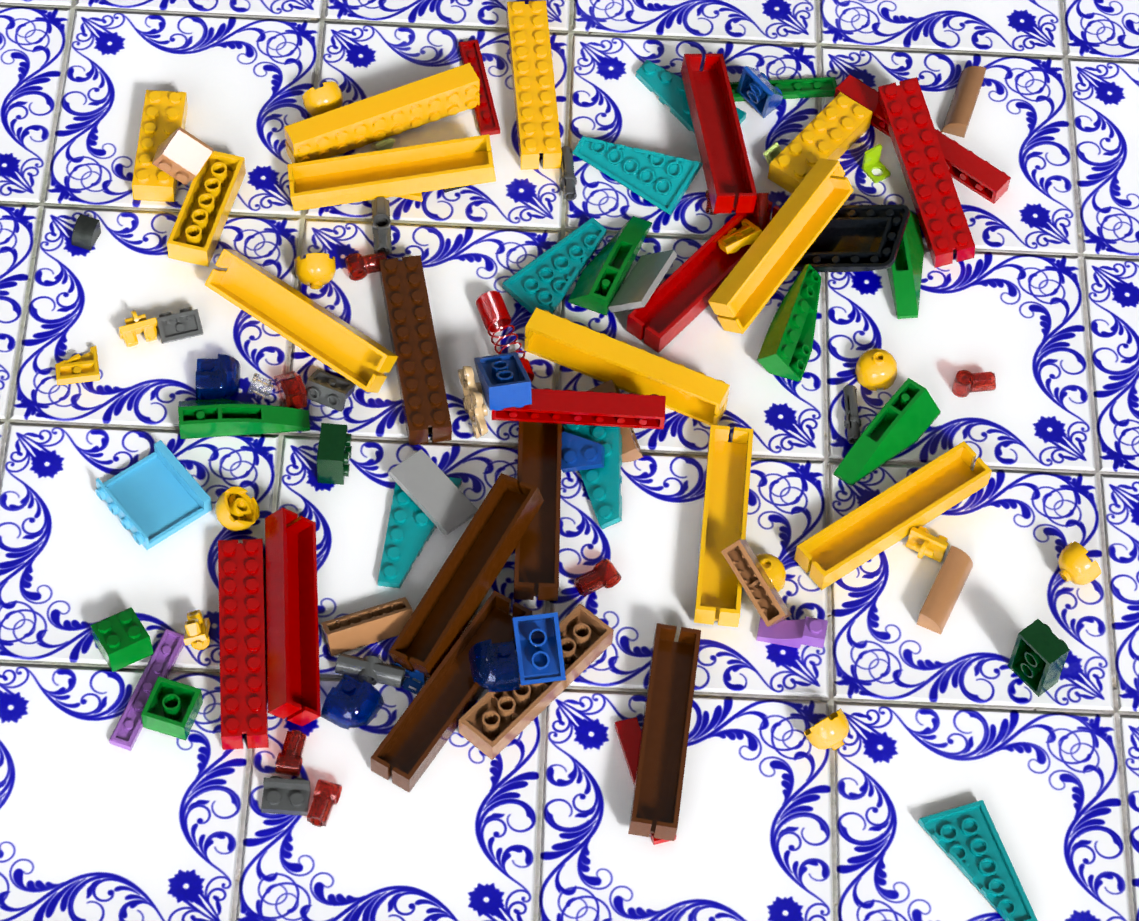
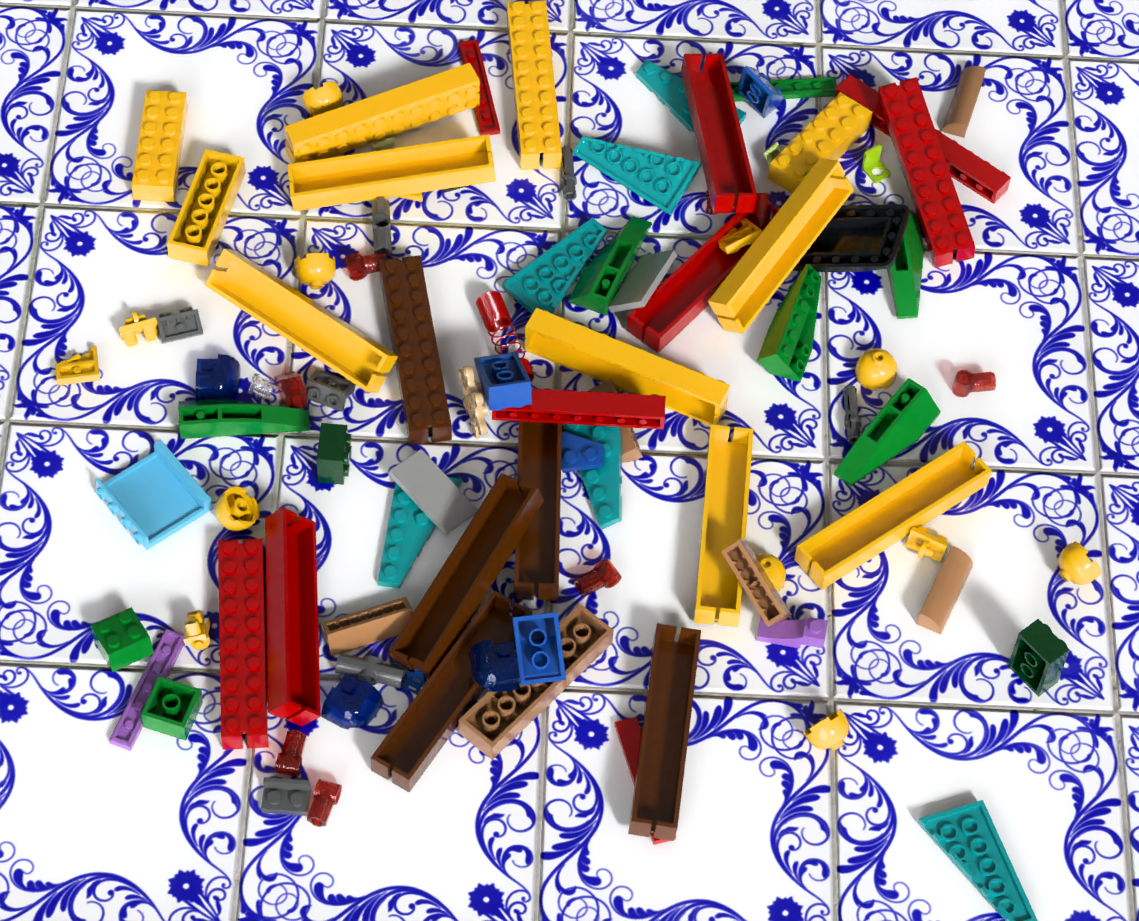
(86, 232): pearl dark grey brick -> none
(182, 156): slope -> none

